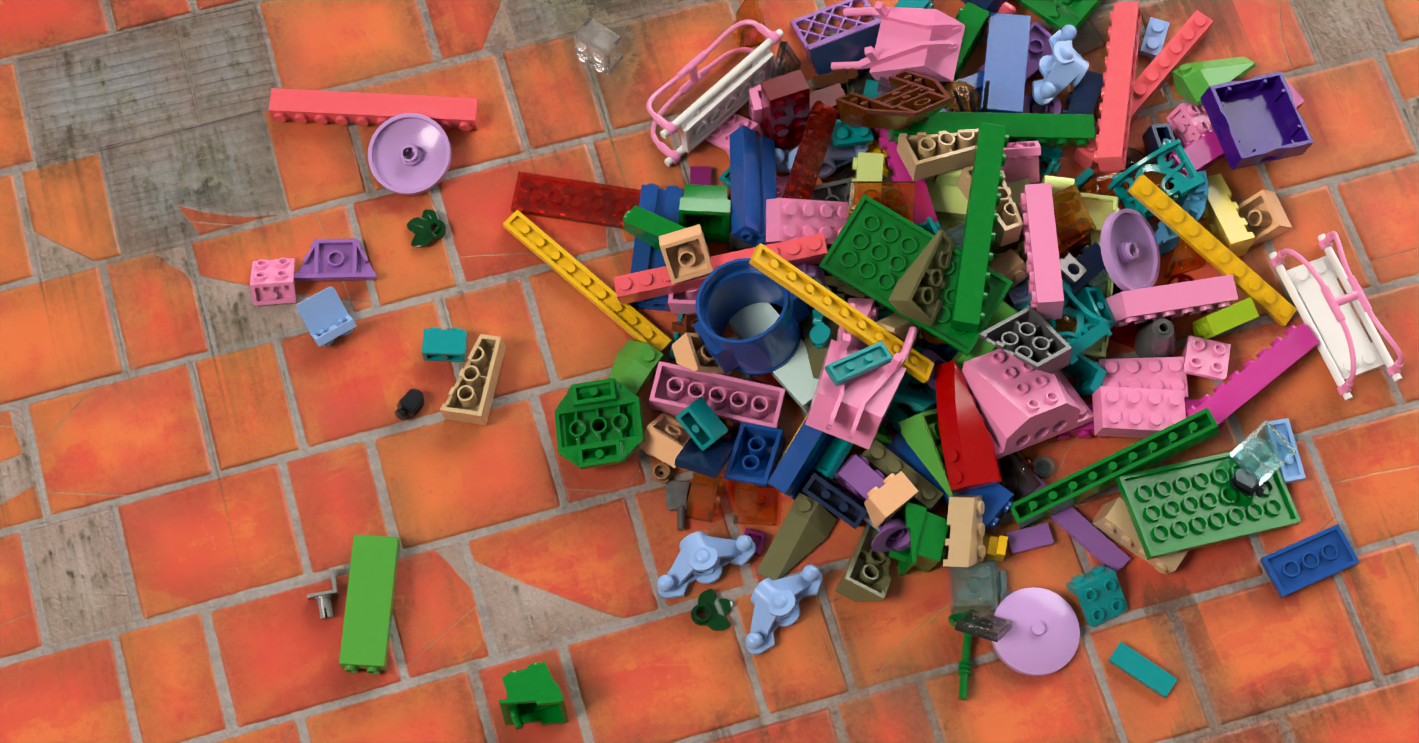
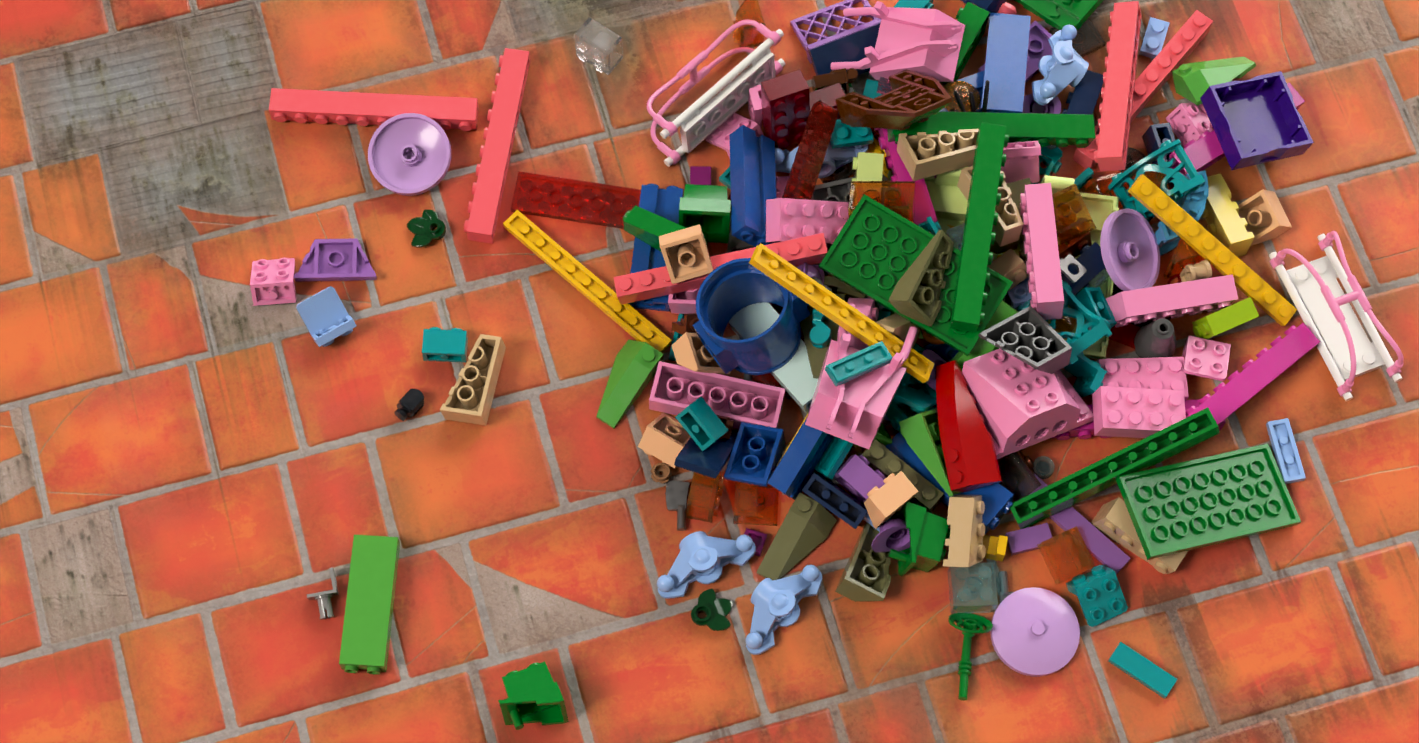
(498, 146): none -> coral brick
(587, 407): green piece -> none
(785, 61): clear smoke tile -> none
(983, 625): clear smoke tile -> none
(1066, 555): none -> clear orange slope
(1196, 271): none -> tan piece
(1247, 483): black arm -> none
(1263, 452): clear light blue brick -> none
(1309, 561): blue plate -> none

